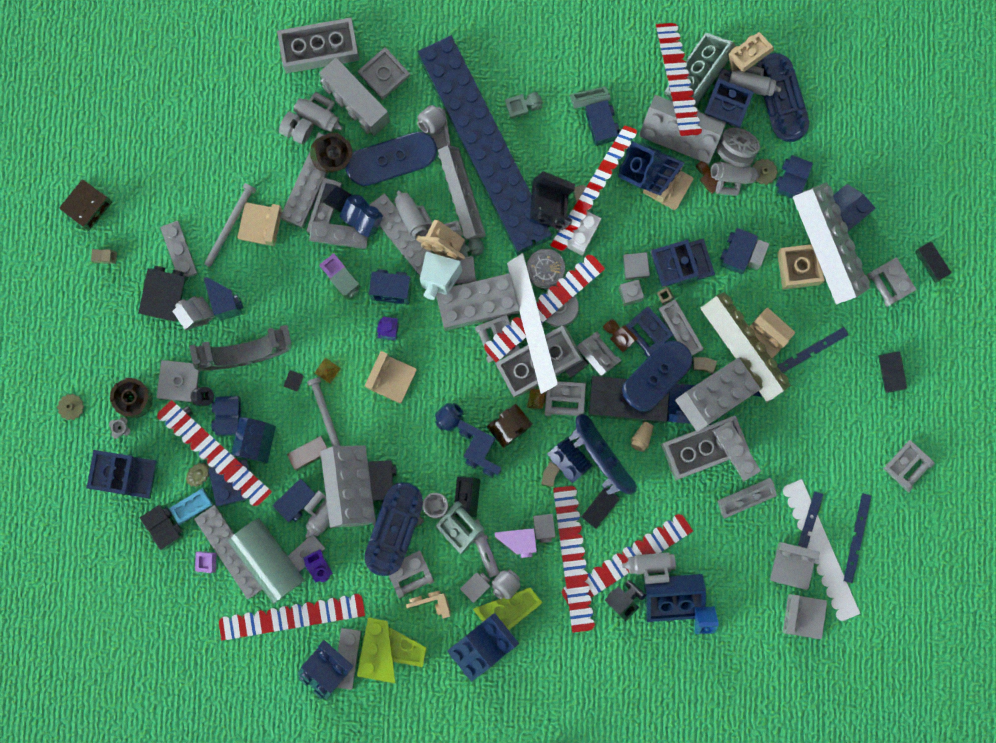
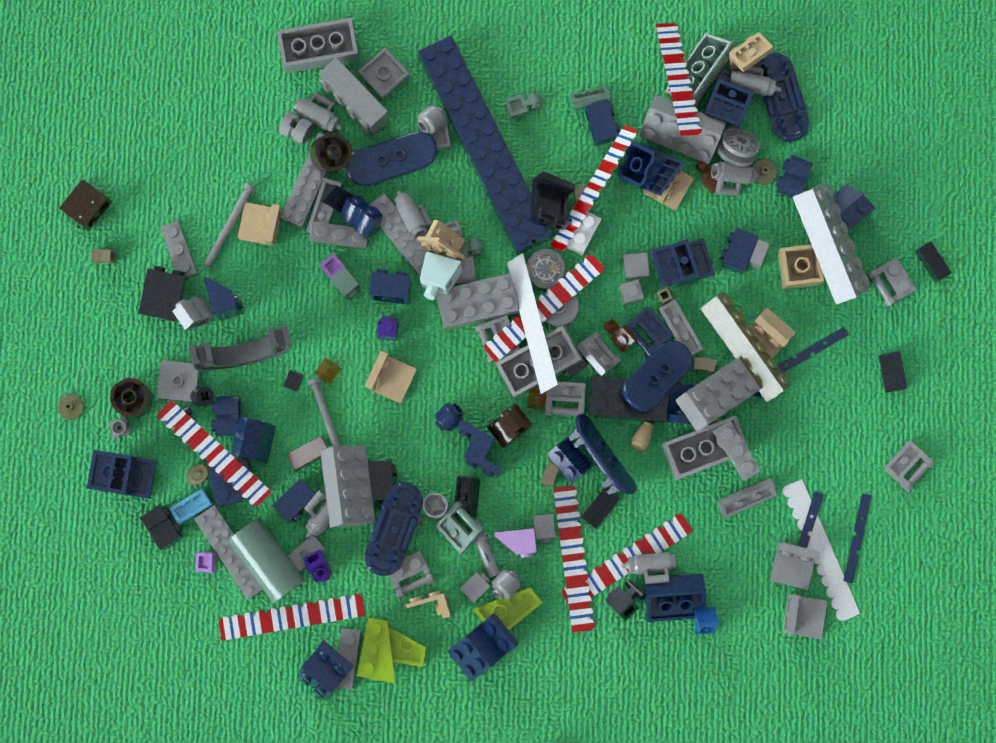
(461, 192): light grey piece -> none

